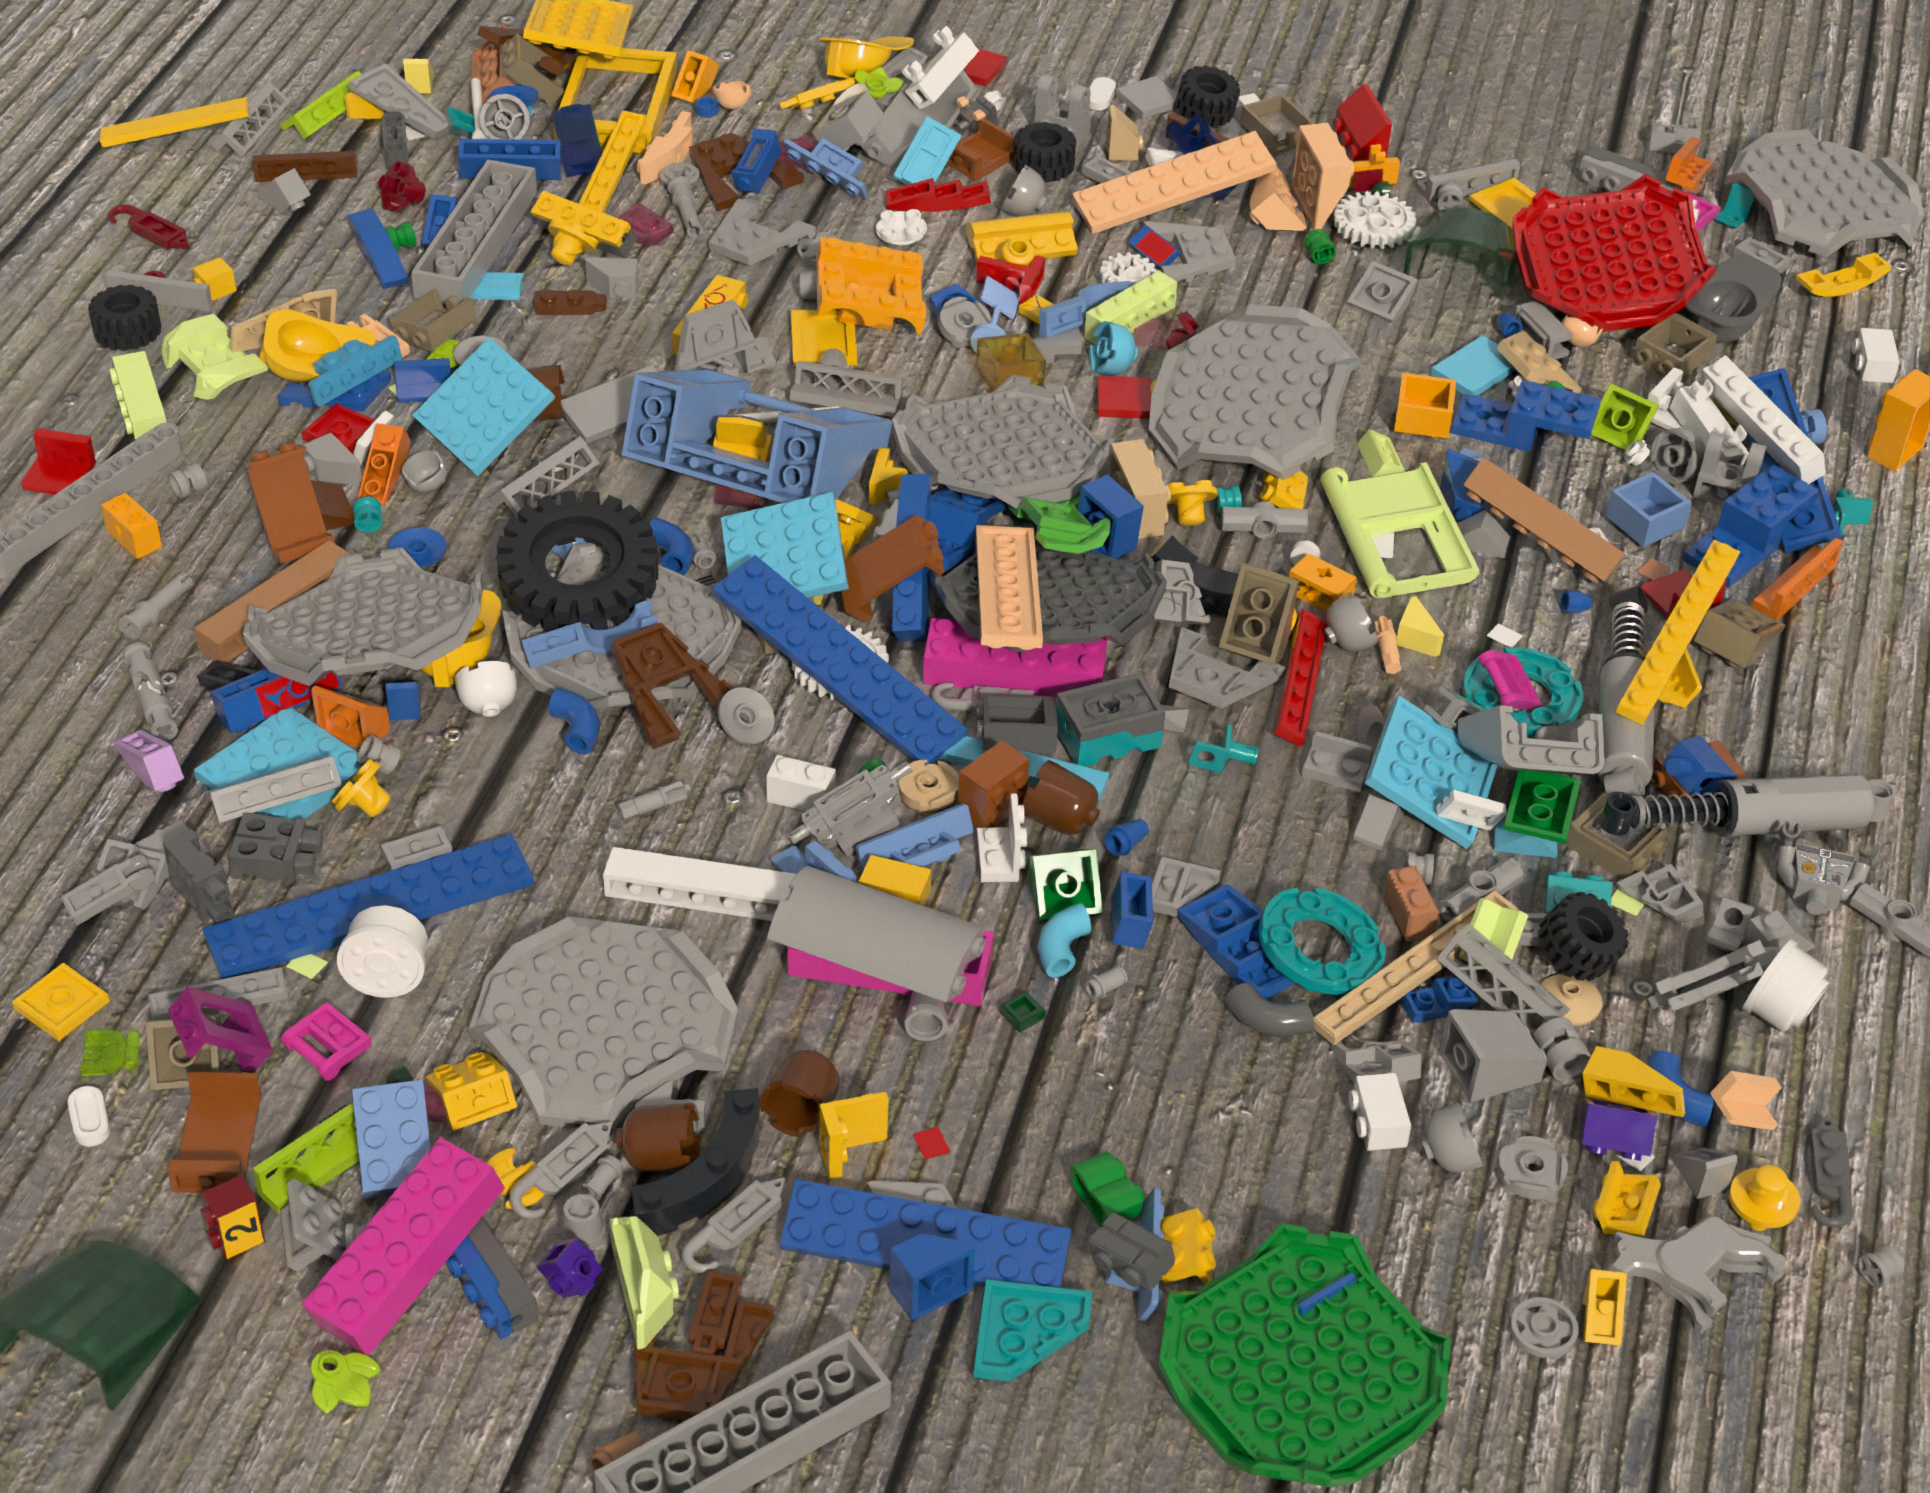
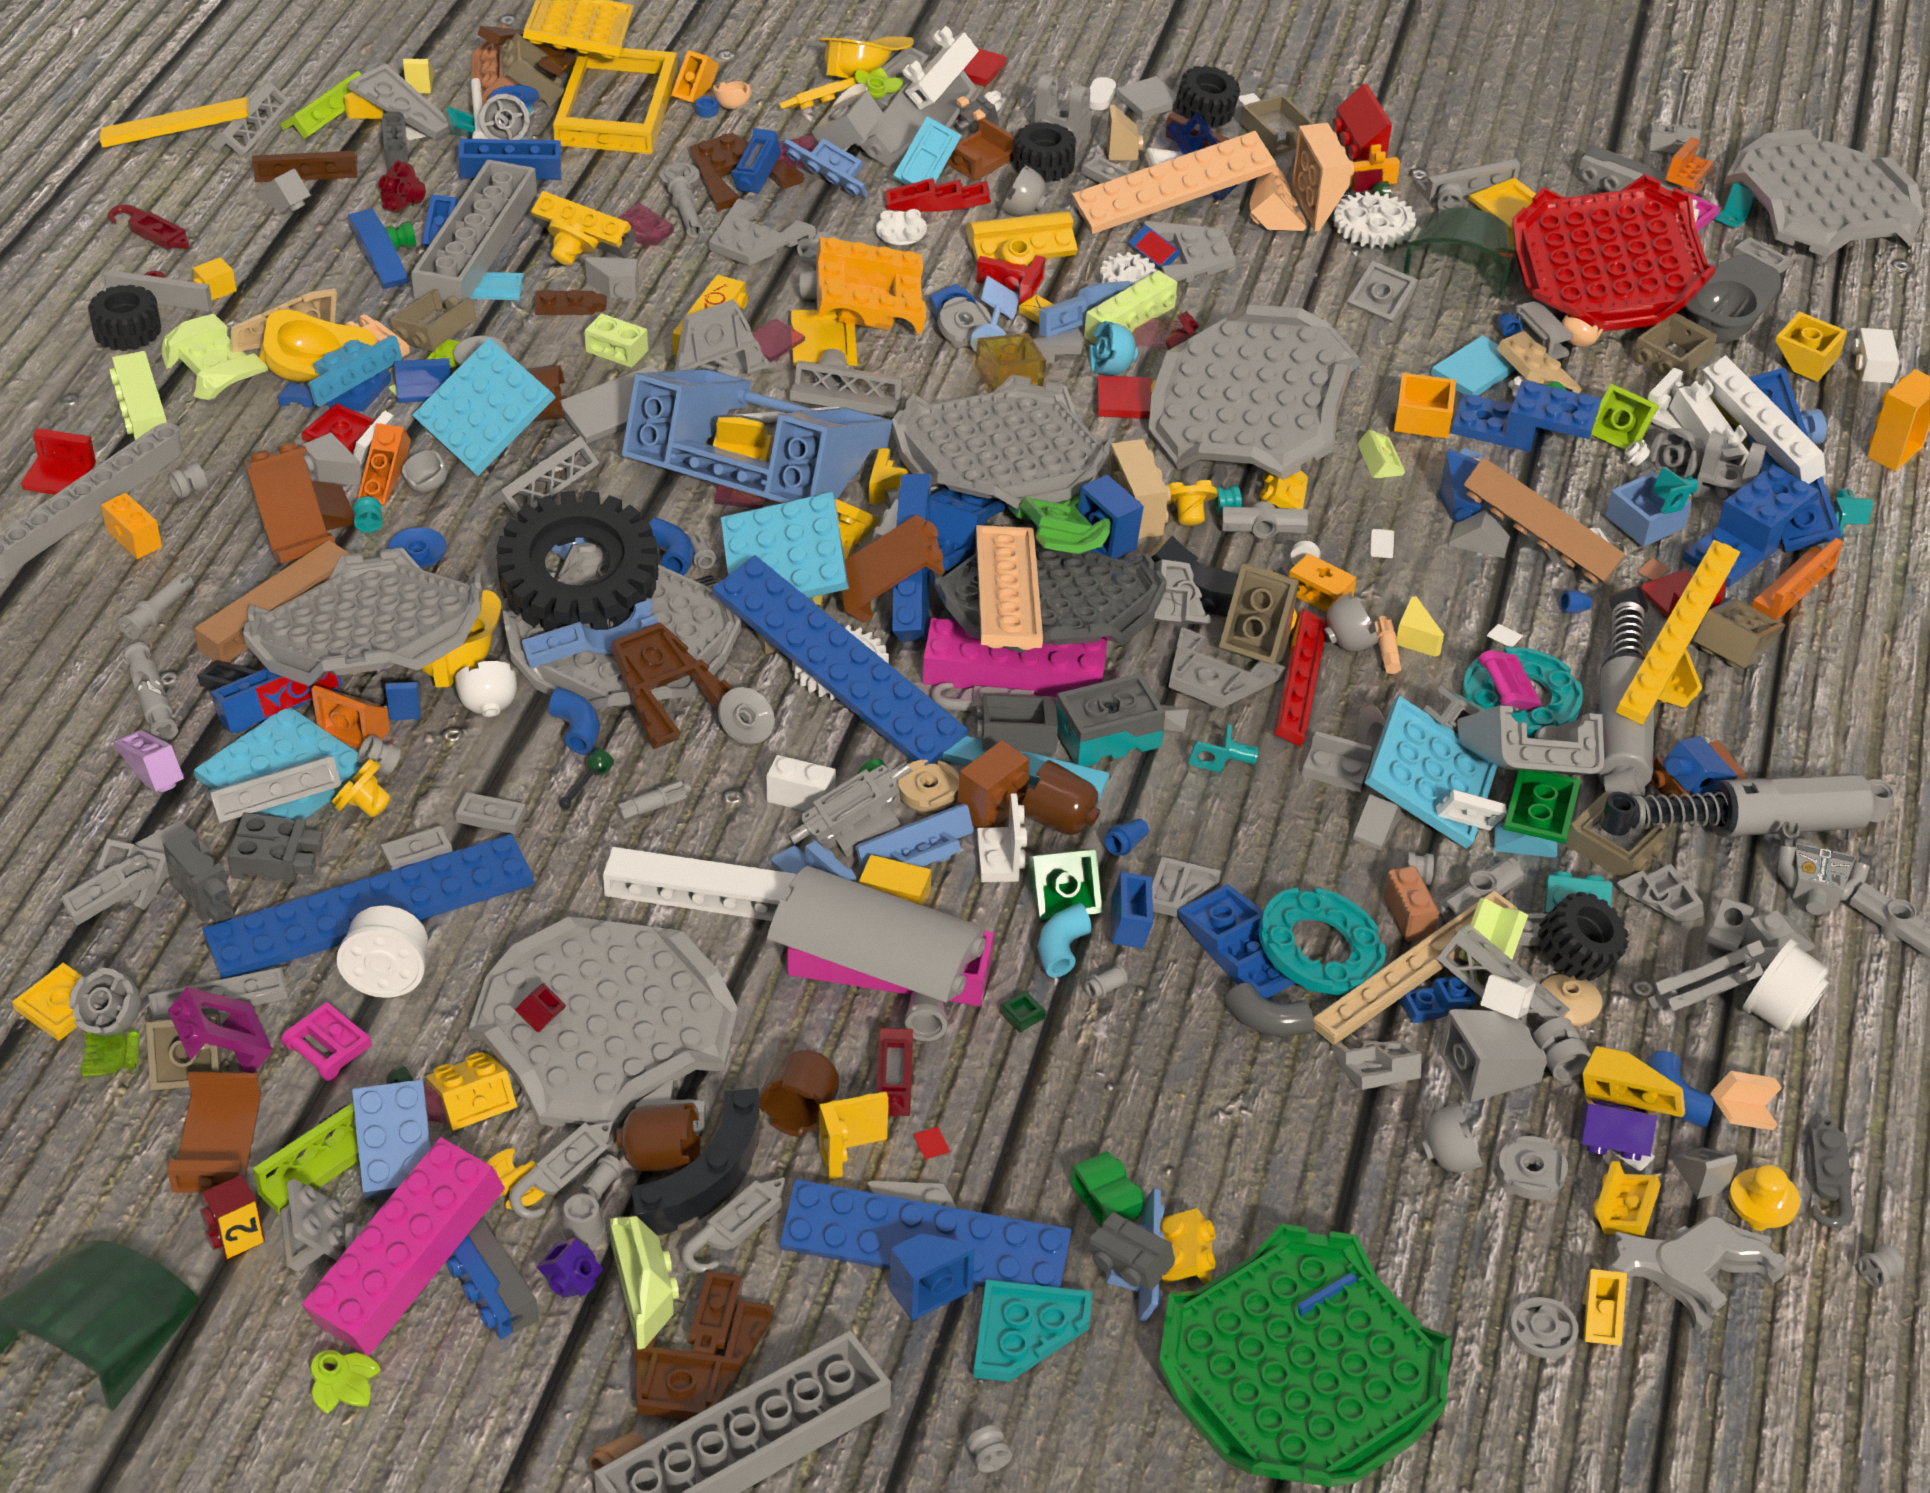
(88, 1116): white tile -> none
(105, 1002): none -> light grey cylinder
(307, 965): yellowish green sticker -> none
(490, 813): none -> light grey plate
(540, 1007): none -> dark red slope
(578, 139): clear blue piece -> none
(598, 763): none -> hinge
(613, 161): yellow tile -> none
(616, 340): none -> yellowish green brick
(667, 149): light nougat slope -> none
(777, 339): none -> clear pink piece
(896, 1069): none -> dark red window
(989, 1448): none -> light grey wheel
(1319, 246): green wheel -> none
(1380, 1111): white brick -> none
(1394, 505): yellowish green piece -> none
(1508, 996): none -> white panel
(1626, 902): yellowish green sticker -> none
(1674, 490): none -> teal bracket
(1811, 345): none -> yellow slope
(1848, 280): yellow slope -> none

